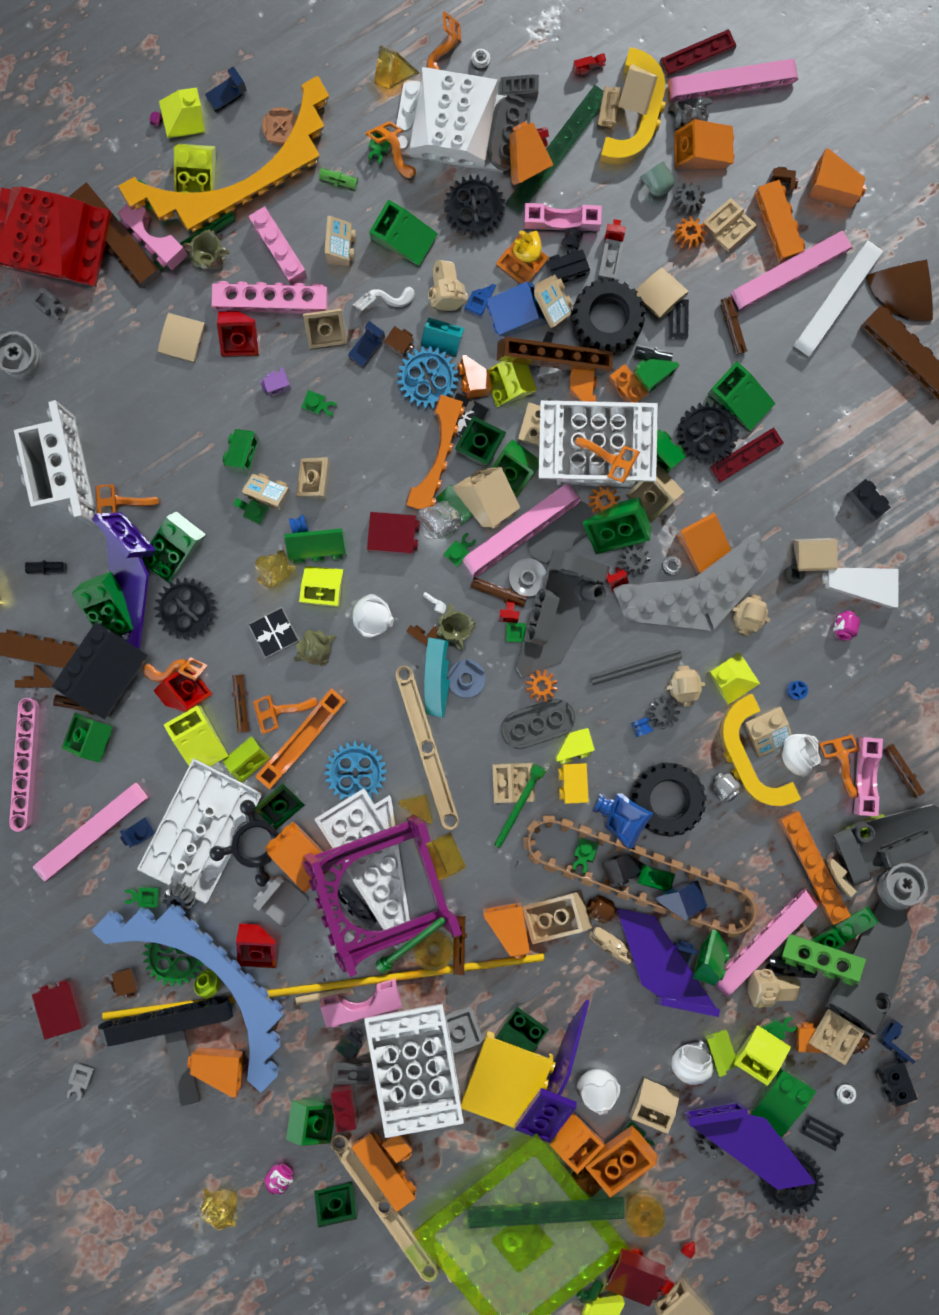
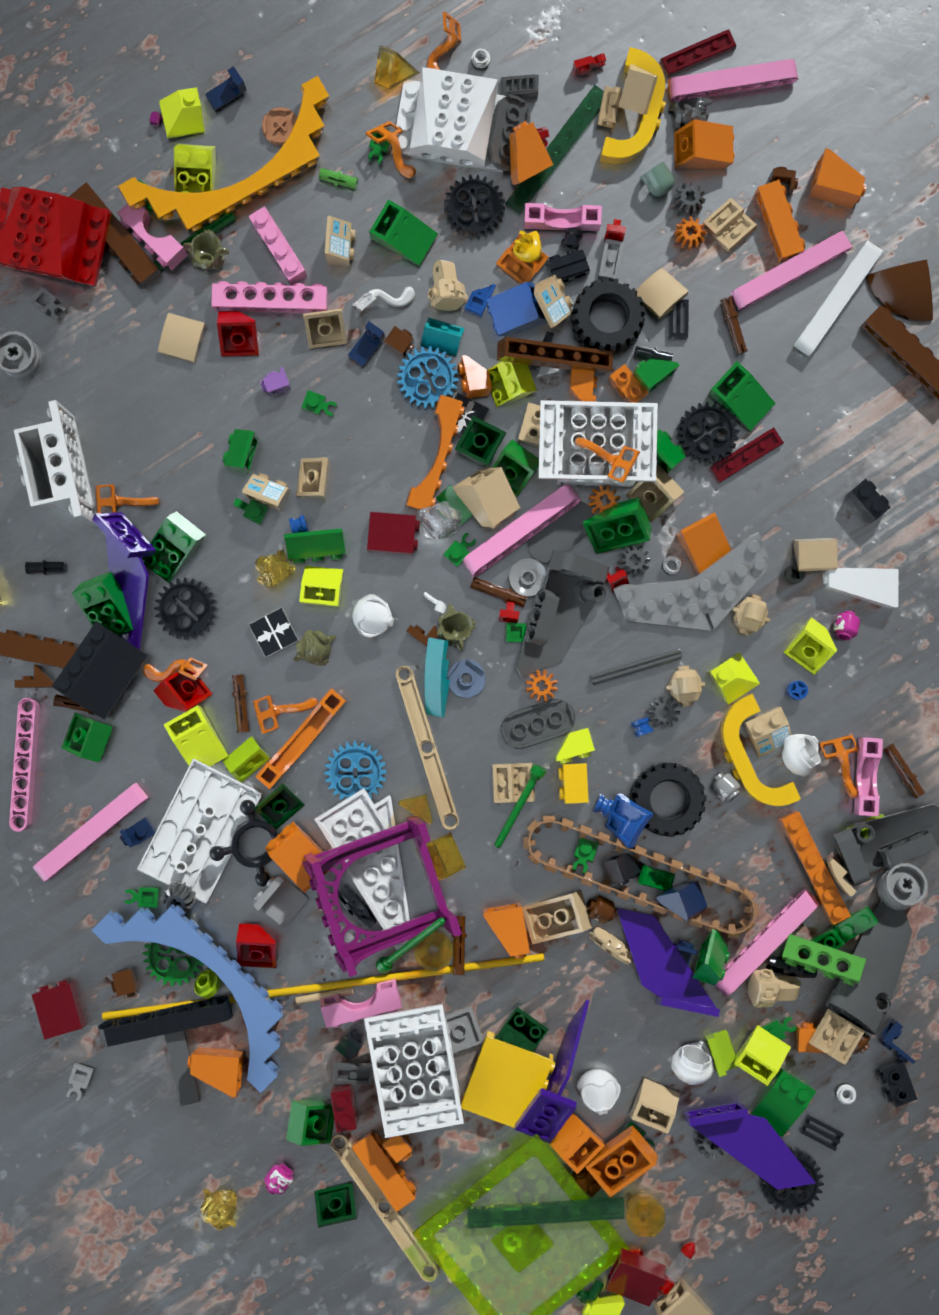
(811, 646): none -> neon yellow slope

